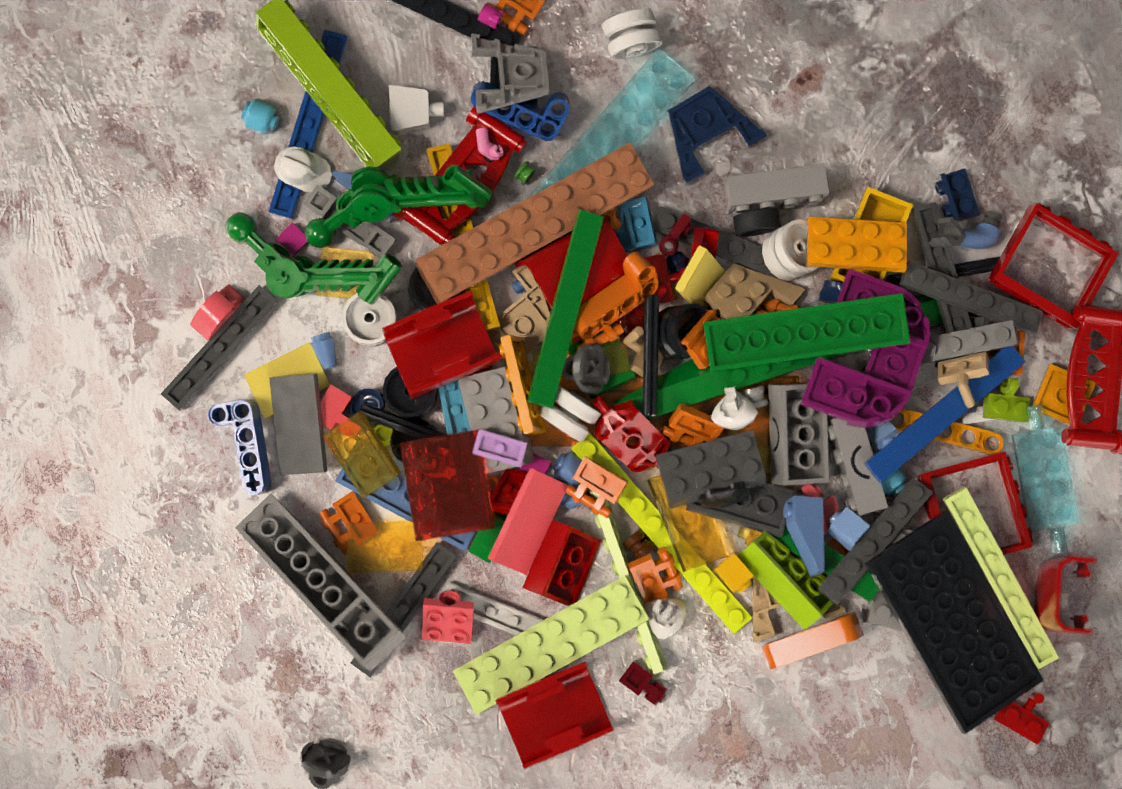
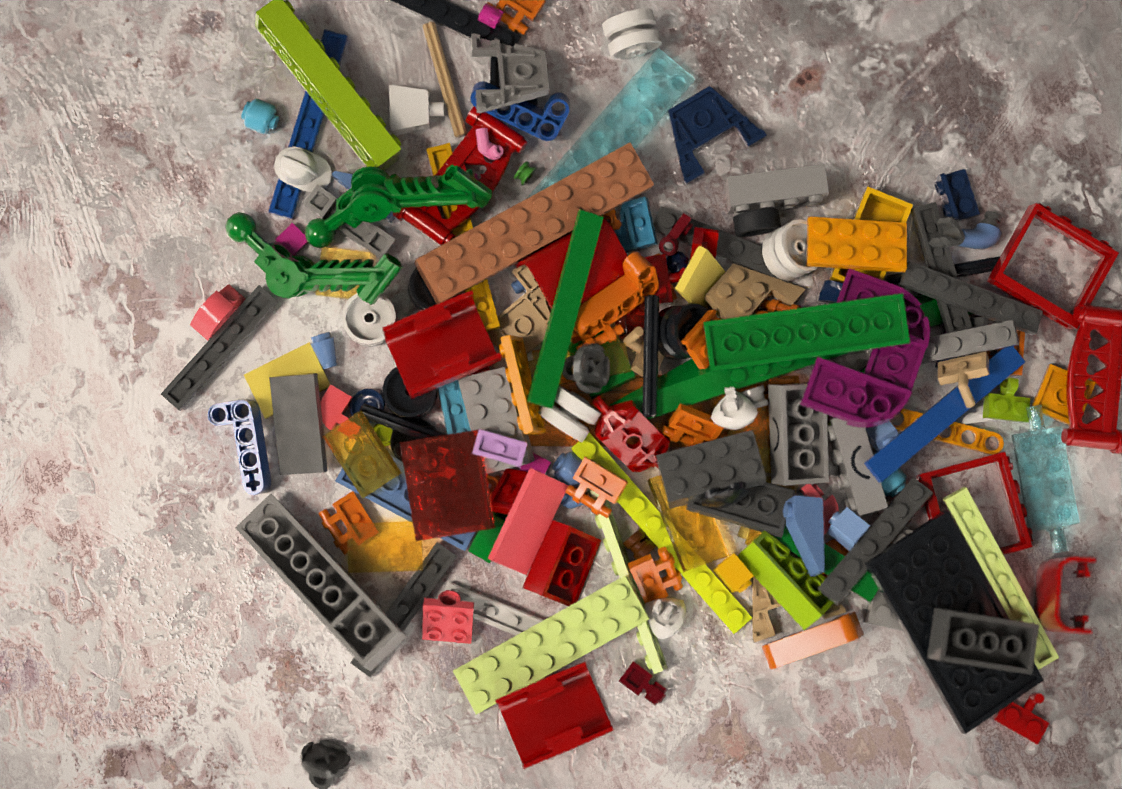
(444, 79): none -> tan axle
(983, 641): none -> dark grey brick

